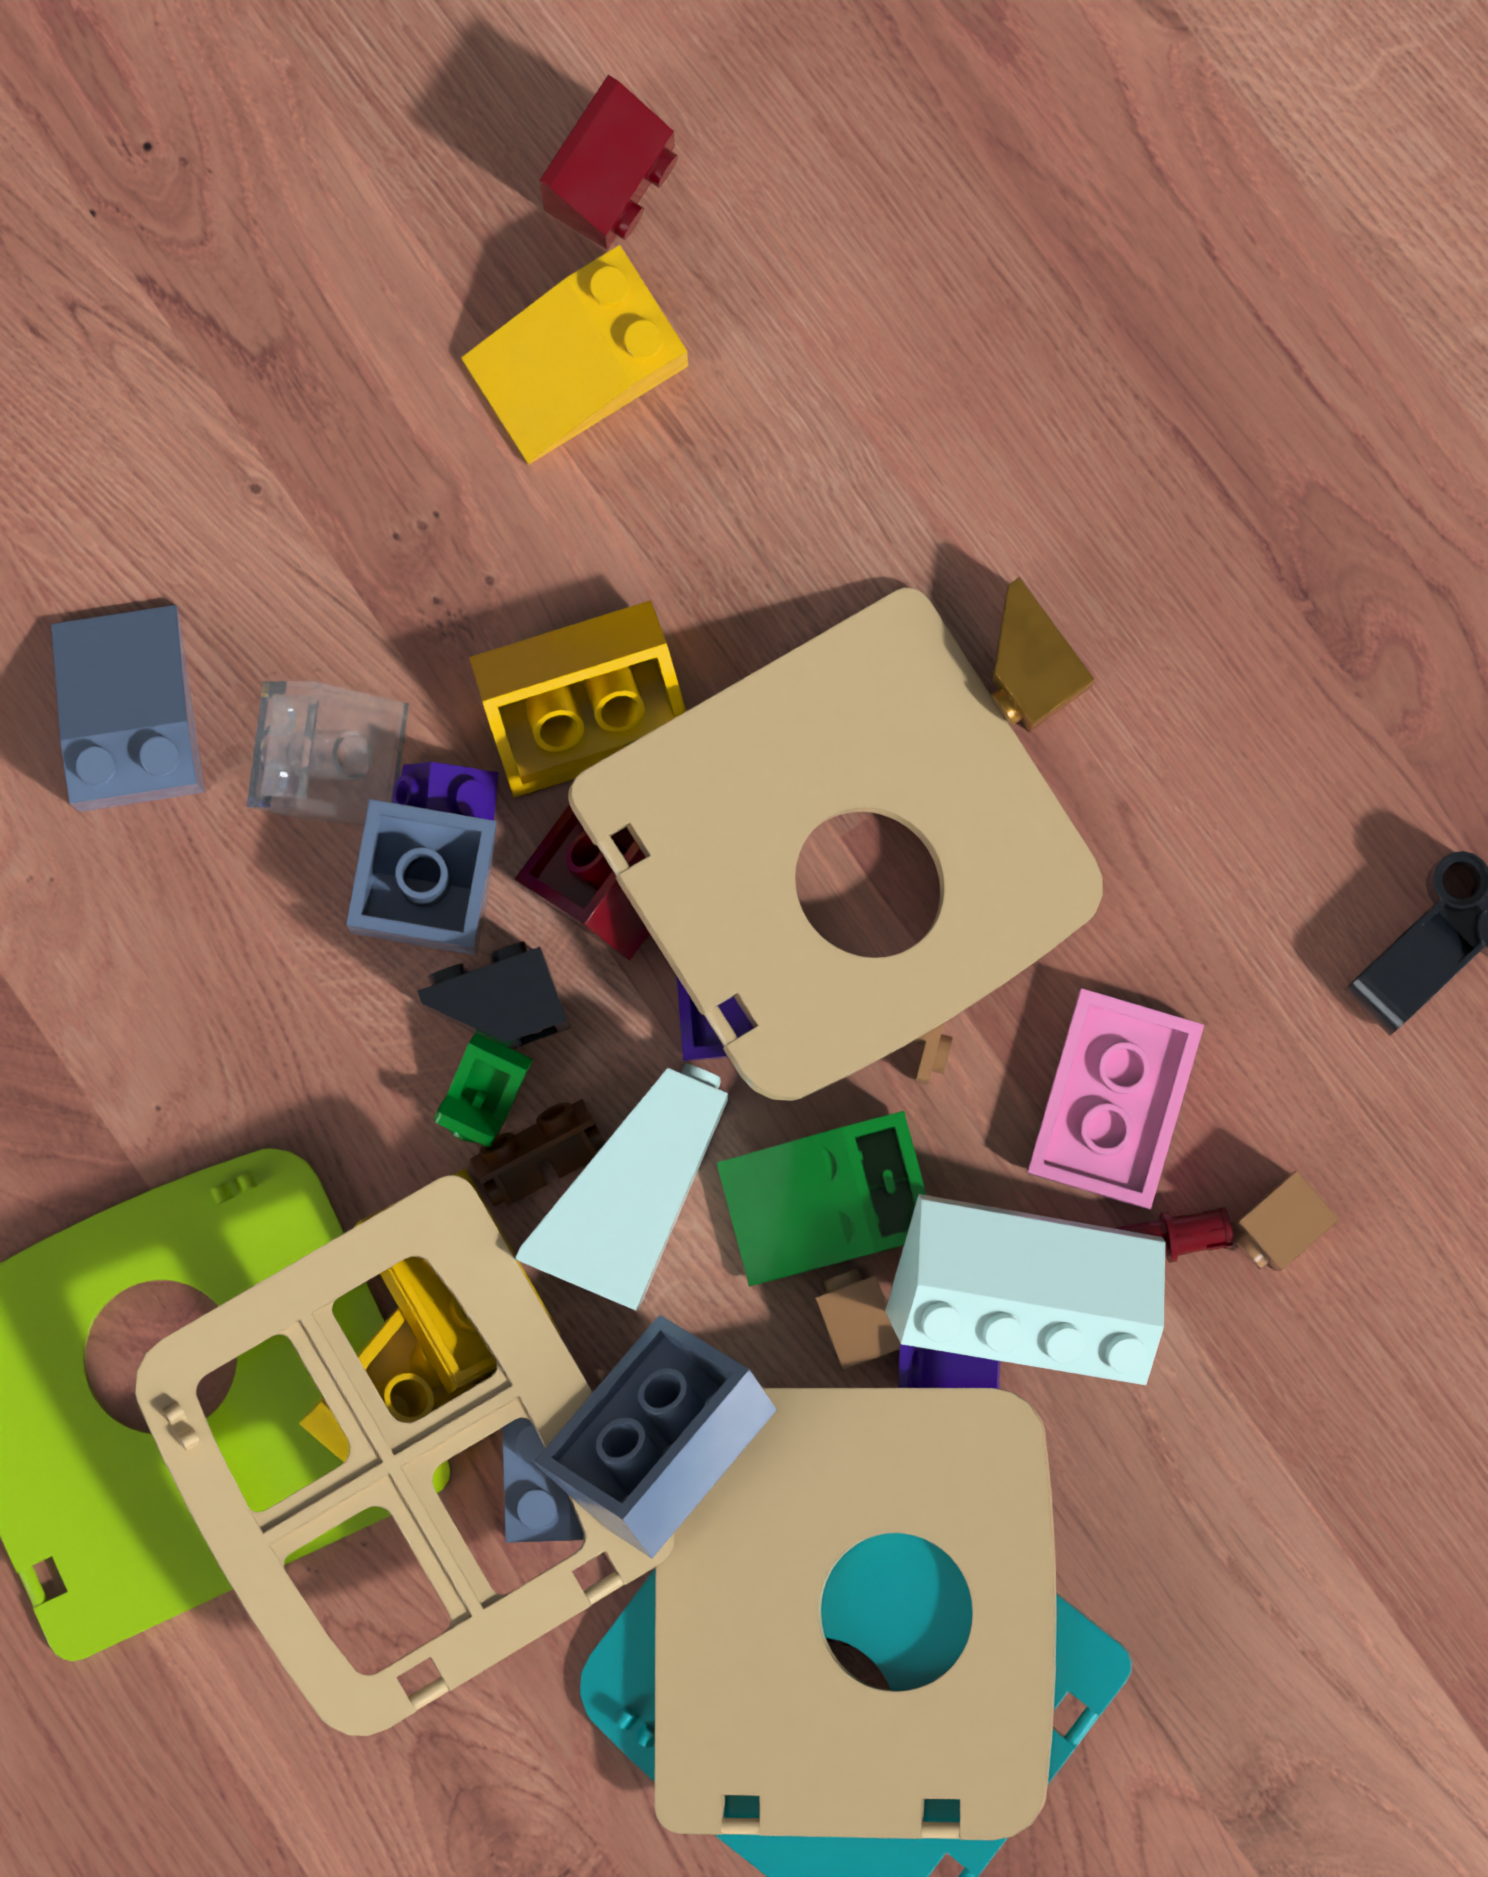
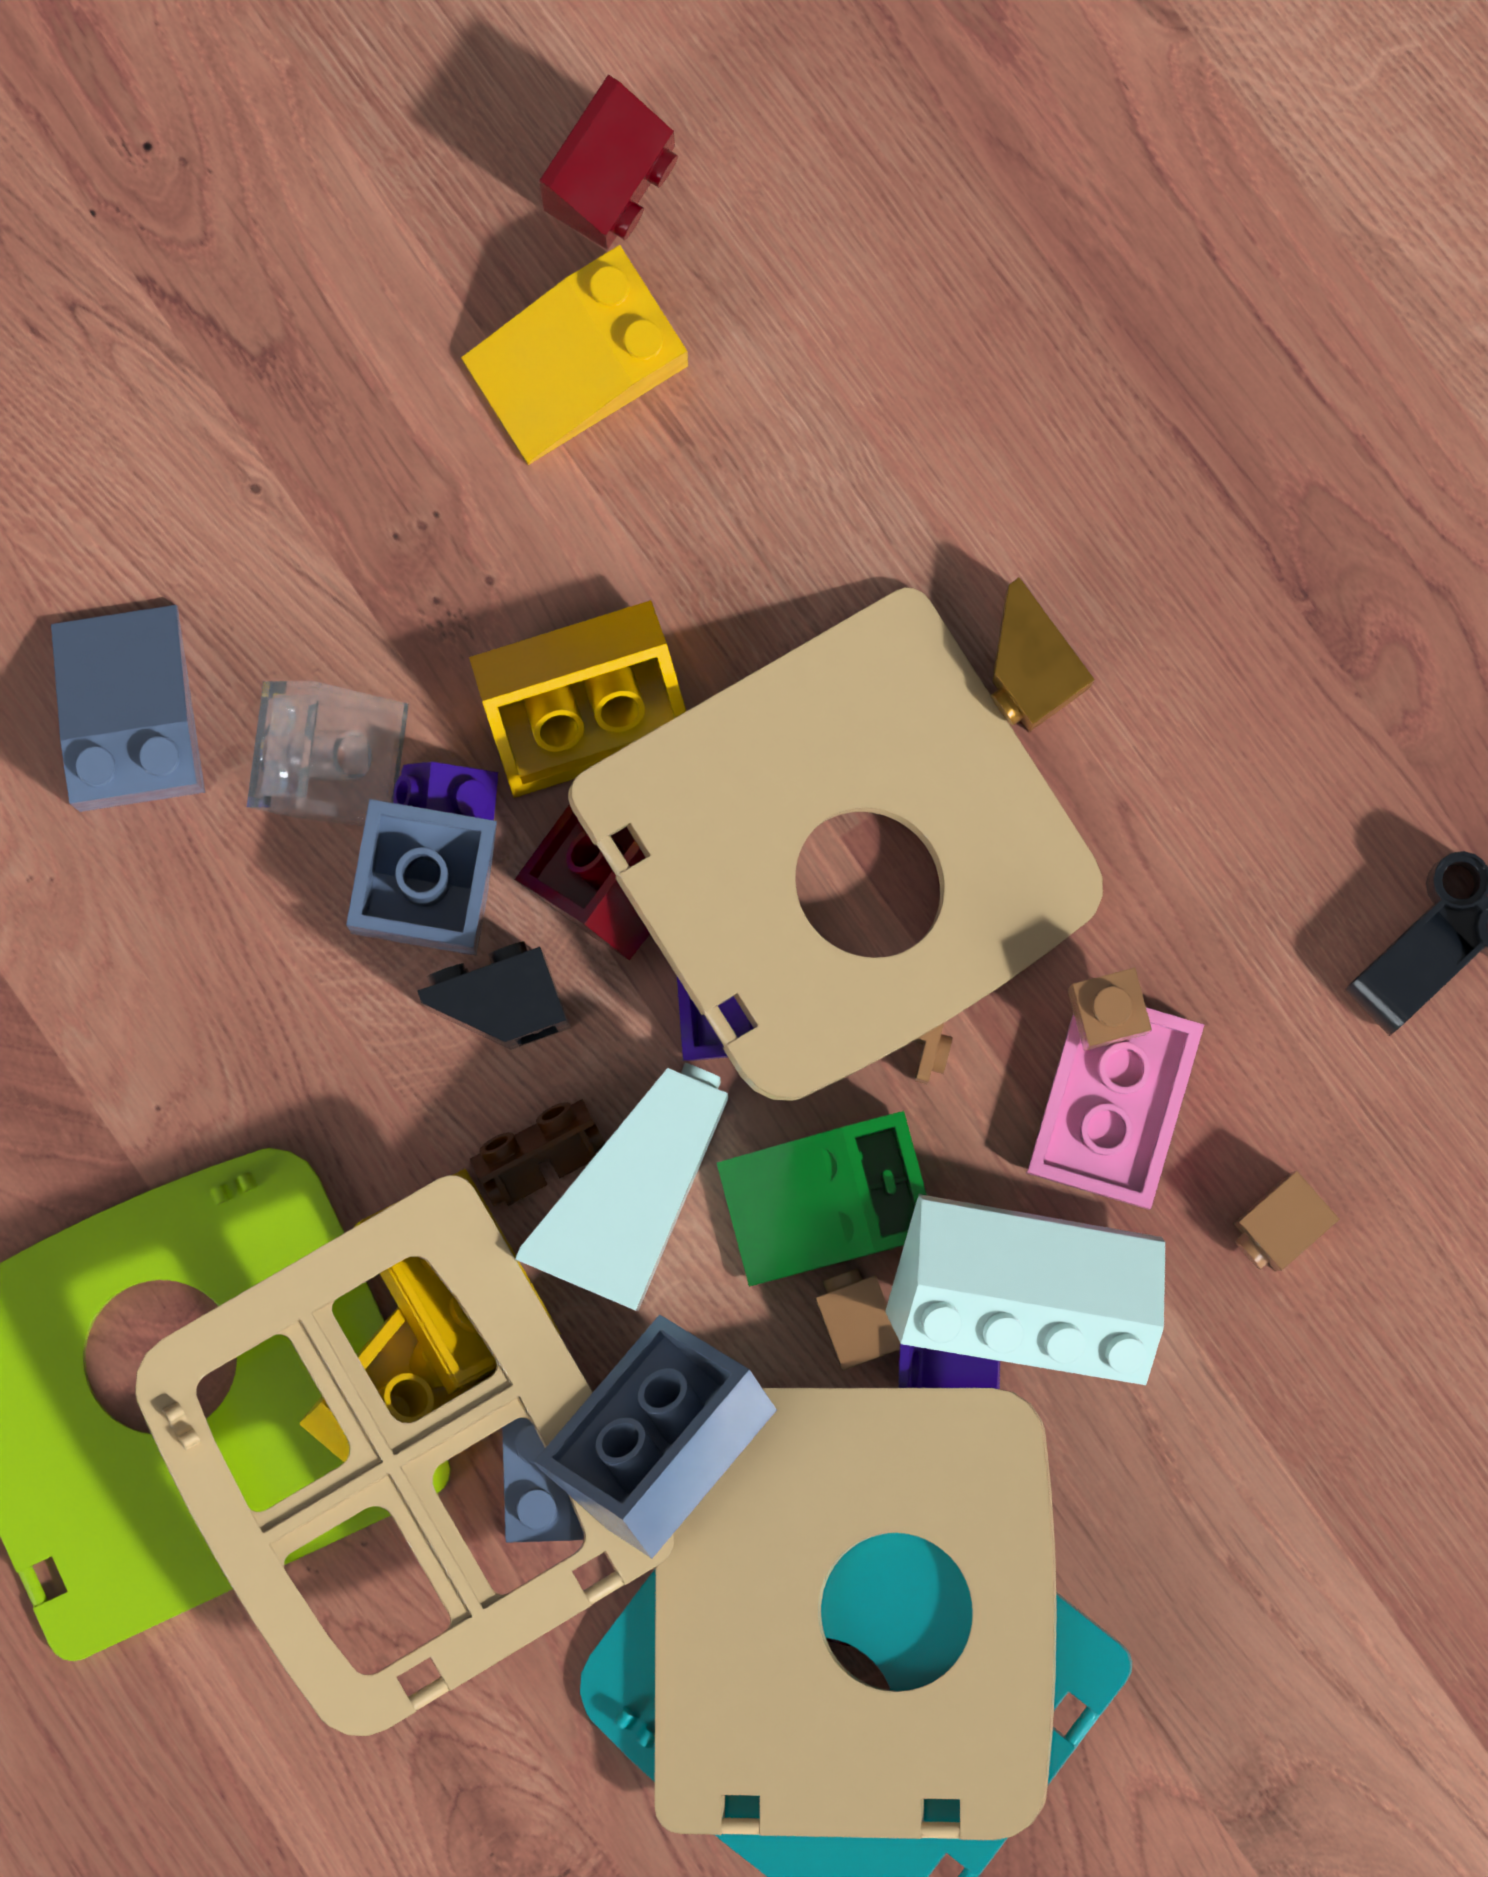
(483, 1091): green bracket -> none
(1109, 1009): none -> medium nougat brick
(1189, 1232): dark red axle -> none

